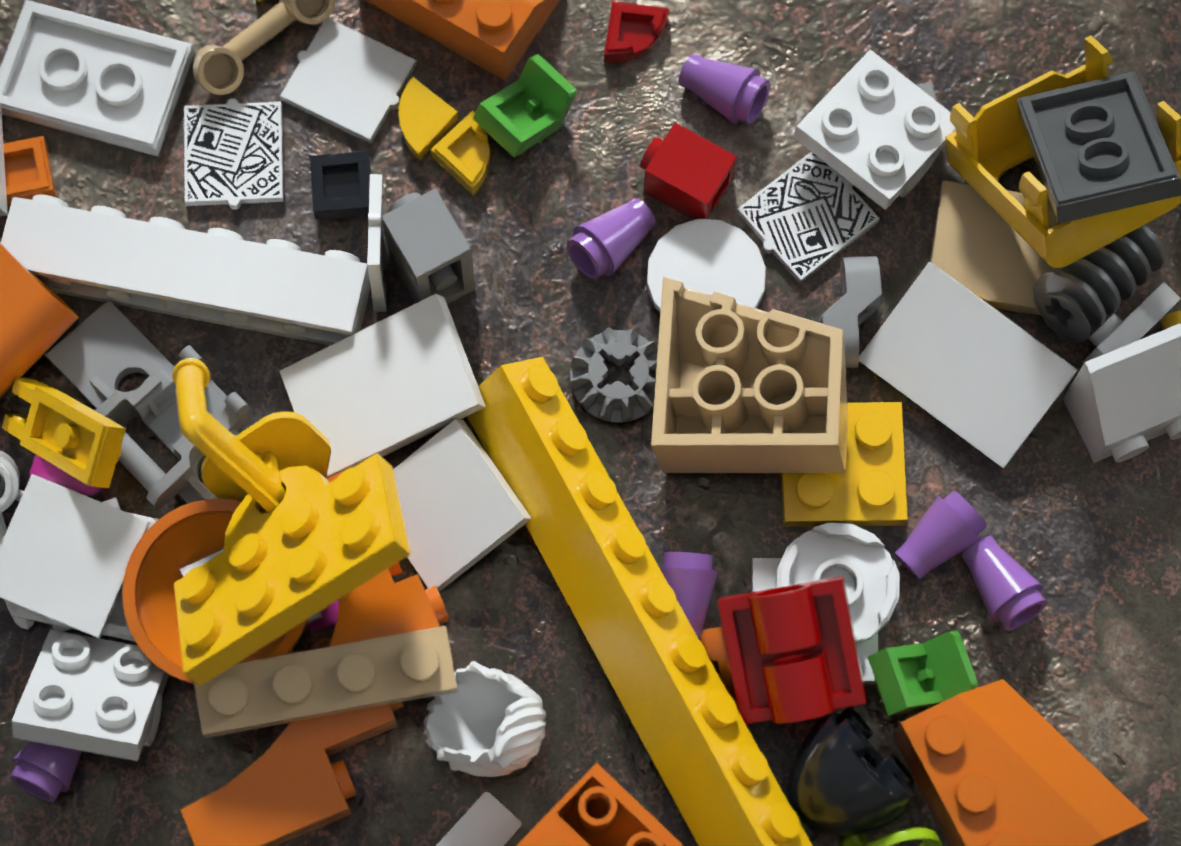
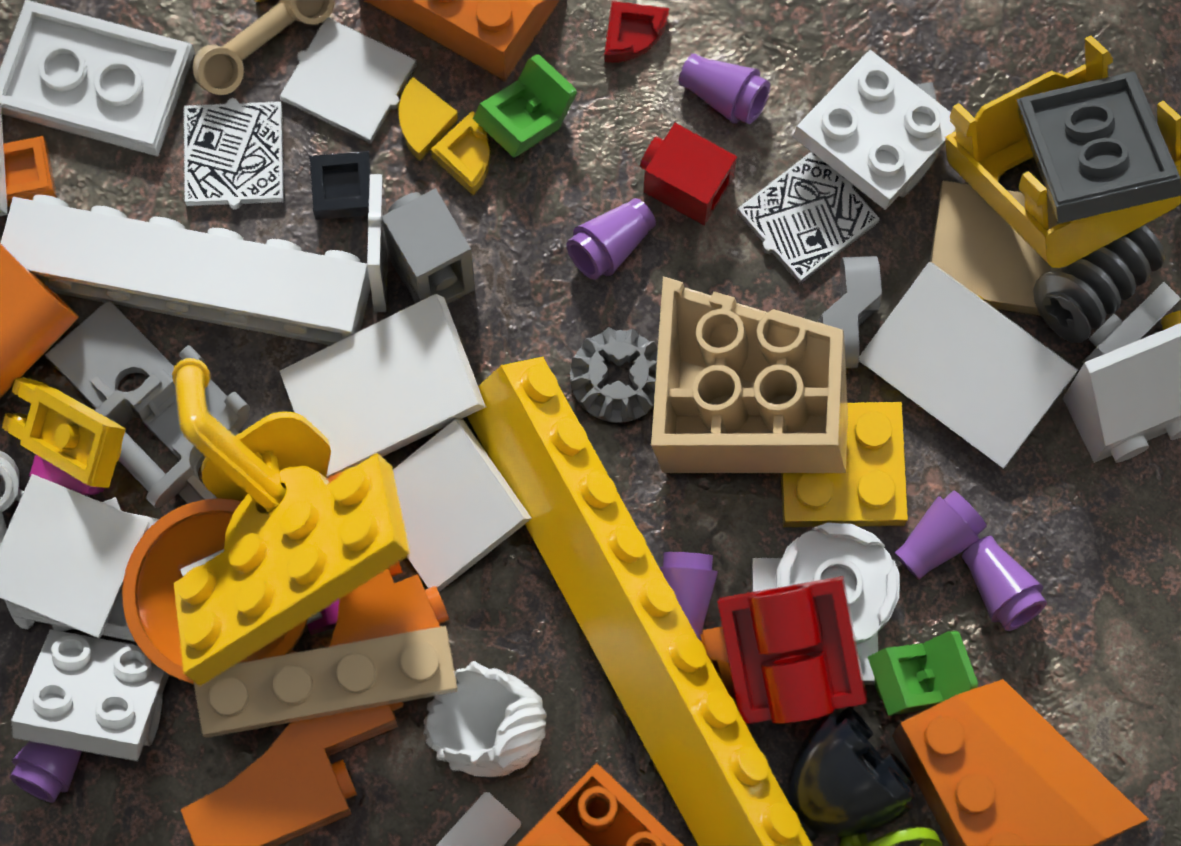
(708, 259): white tile -> none

